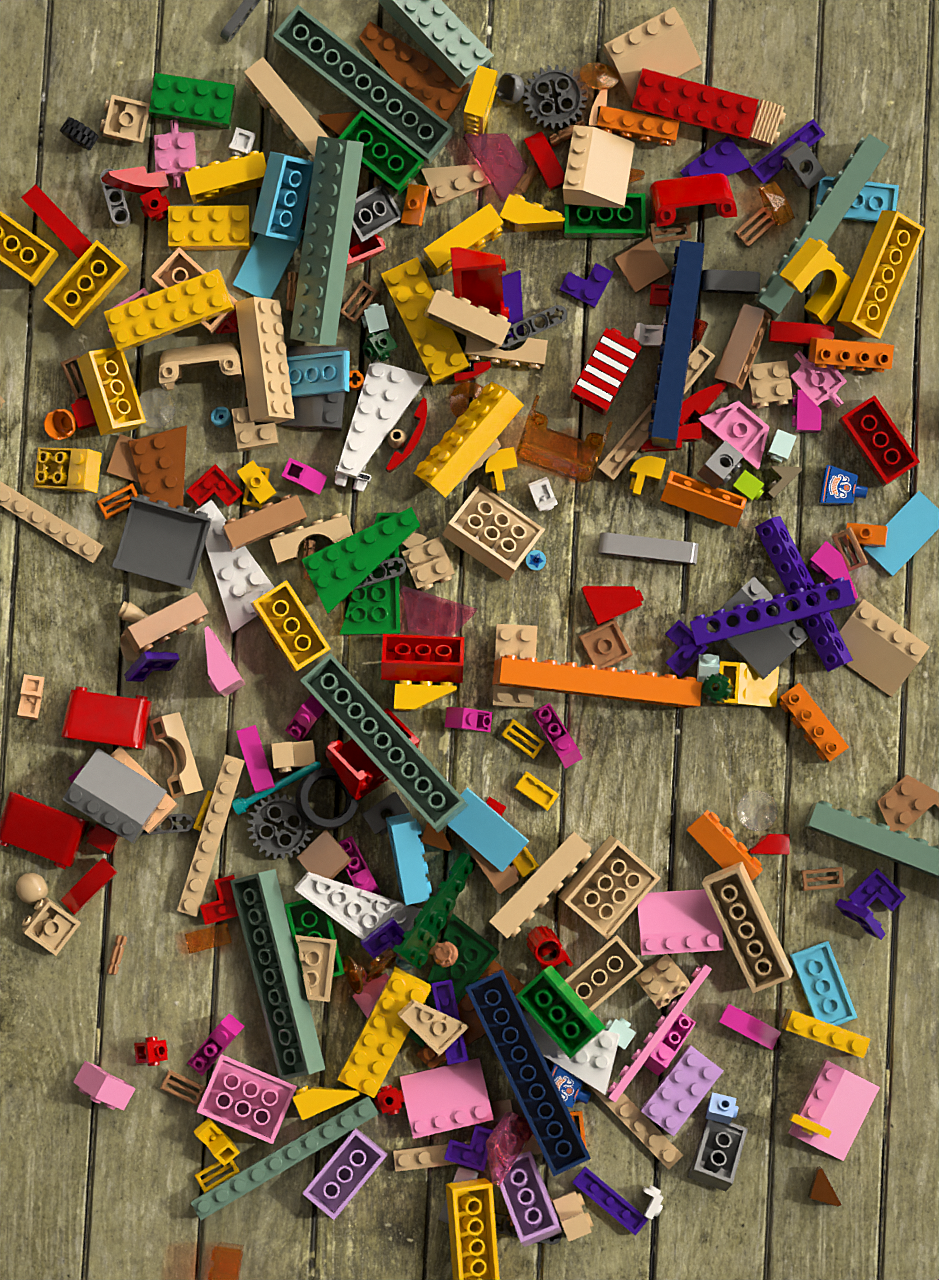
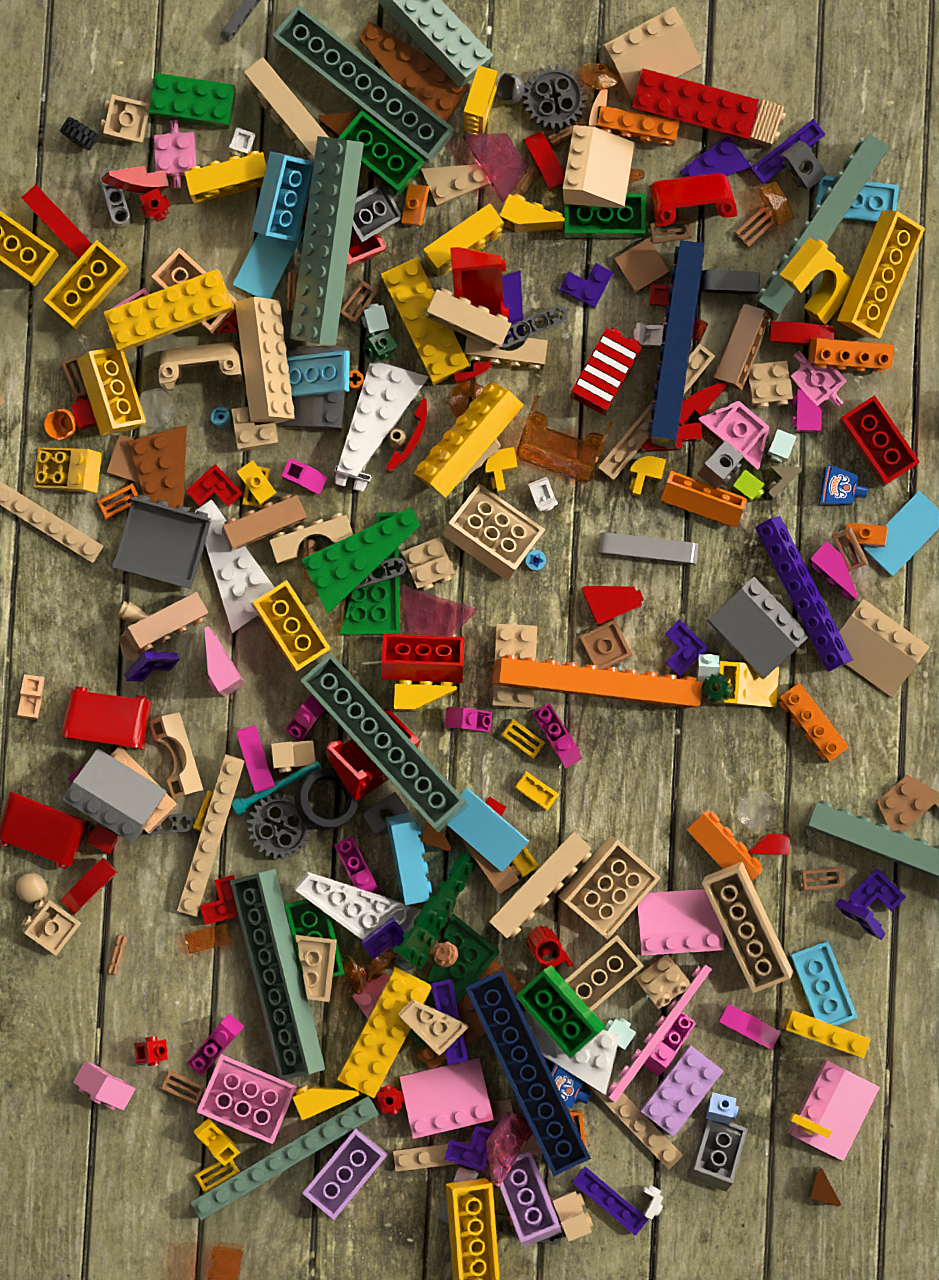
(209, 228): yellow brick -> none
(324, 856): medium nougat tile -> none
(414, 540): tan tile -> none
(840, 586): dark purple brick -> none

